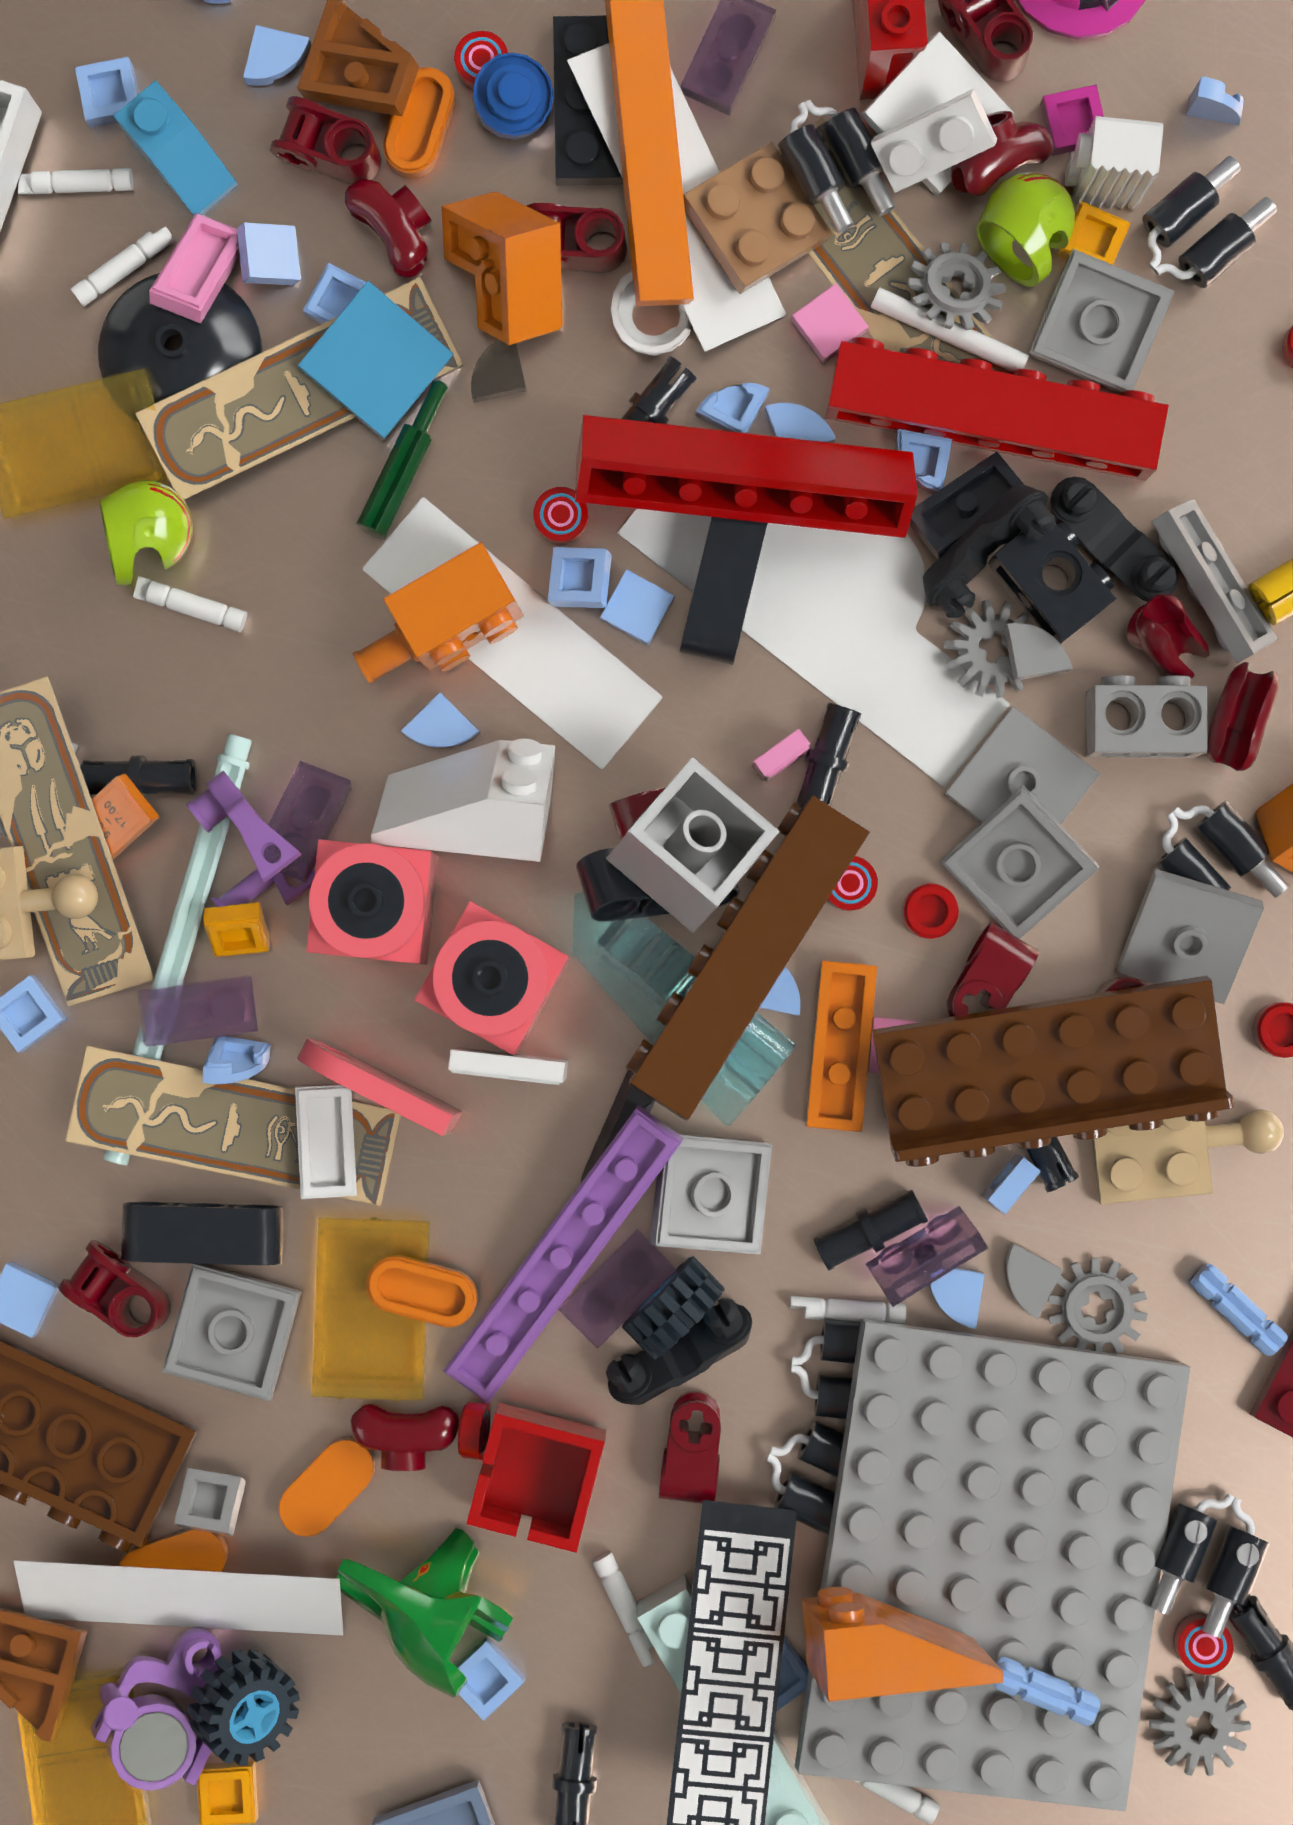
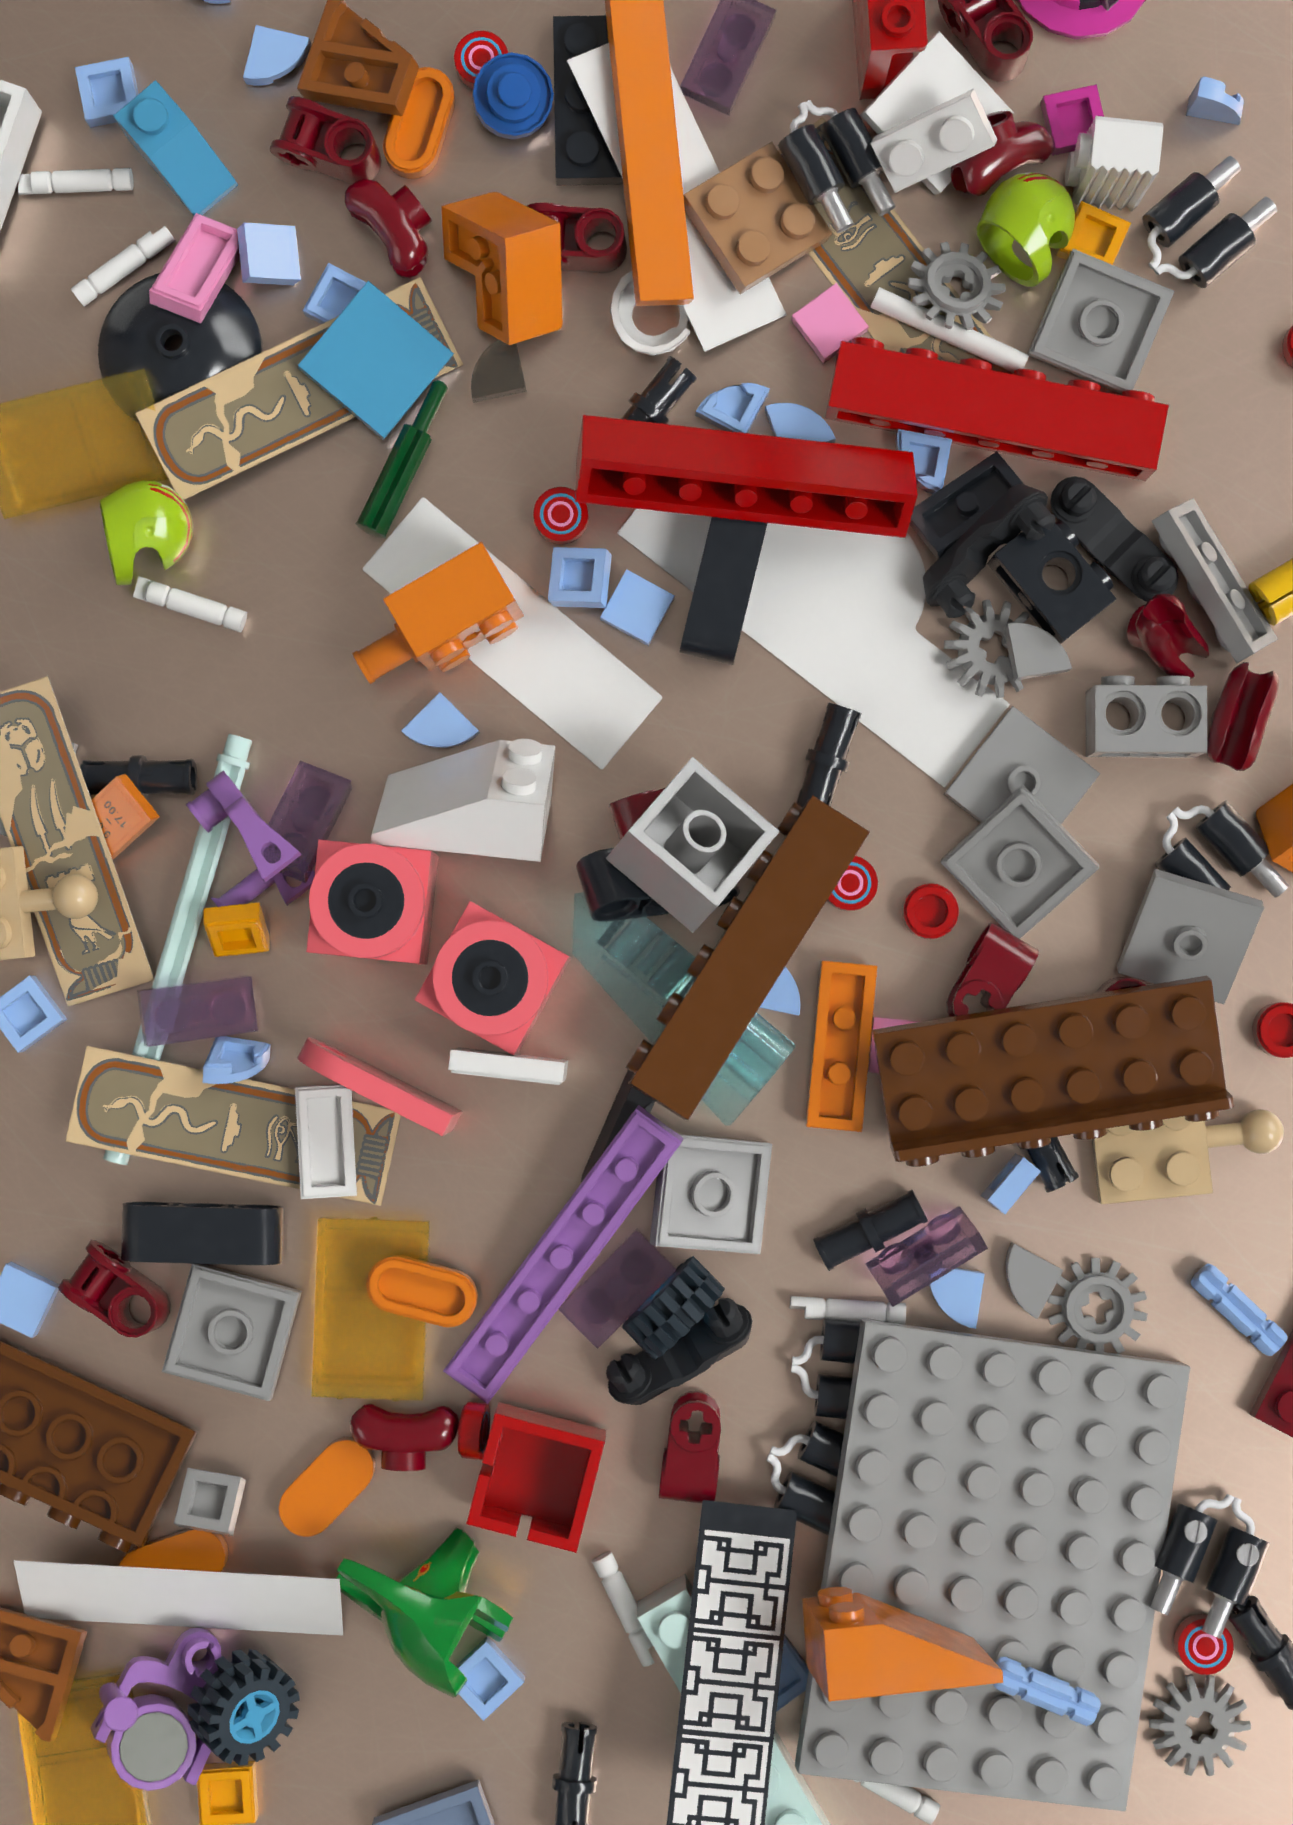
(781, 755): bright pink tile -> none

